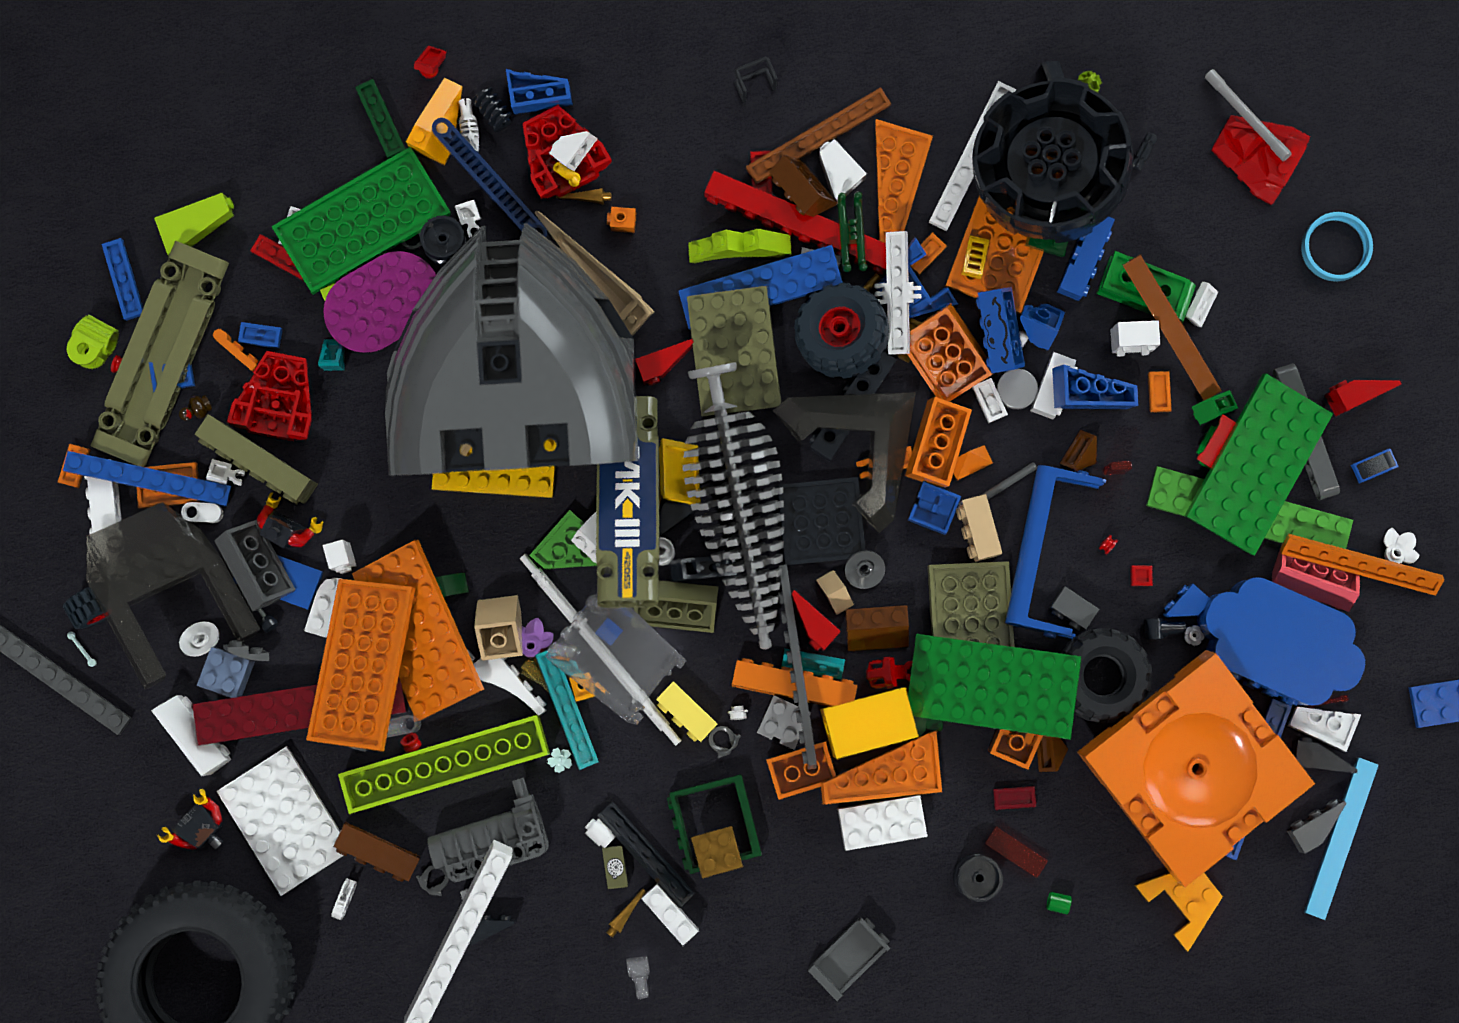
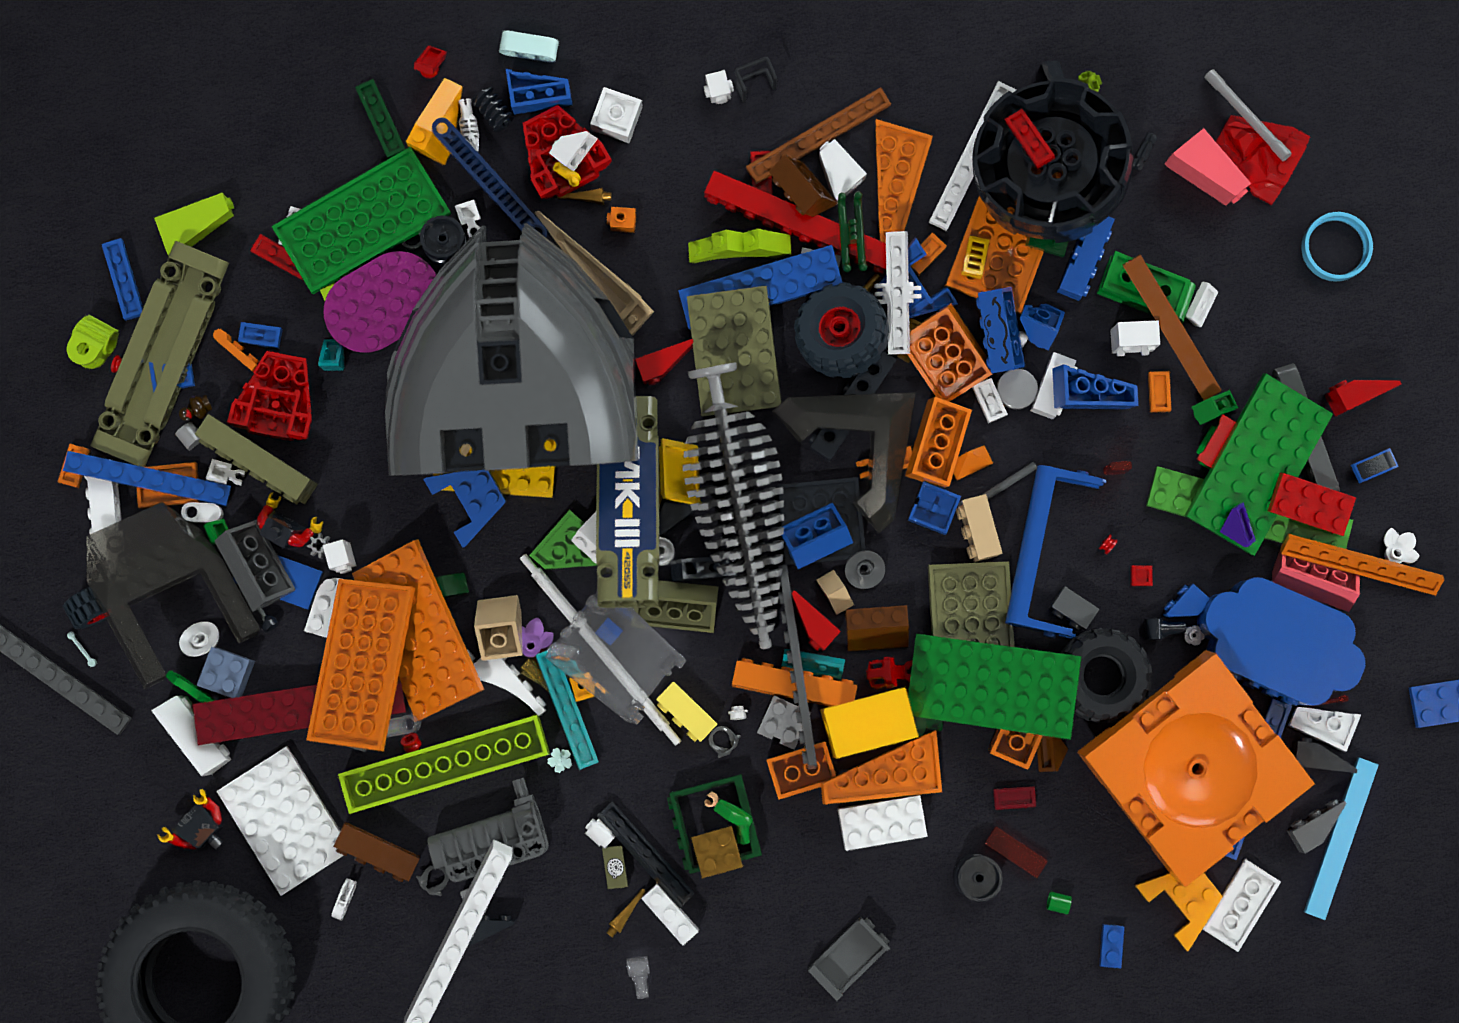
(187, 436): none -> light grey brick
(189, 687): none -> green tile
(215, 529): none -> green brick
(242, 650): dark grey slope -> none
(316, 541): none -> light grey gear
(478, 495): none -> blue wing
(528, 46): none -> light aqua beam
(616, 115): none -> white container
(718, 87): none -> white brick
(733, 814): none -> green arm
(816, 535): none -> blue slope
(1030, 138): none -> red tile
(1081, 452): reddish brown slope -> none
(1111, 946): none -> blue plate
(1209, 168): none -> coral slope
(1238, 526): none -> dark purple slope
(1241, 905): none -> white tile
(1311, 504): none -> red plate

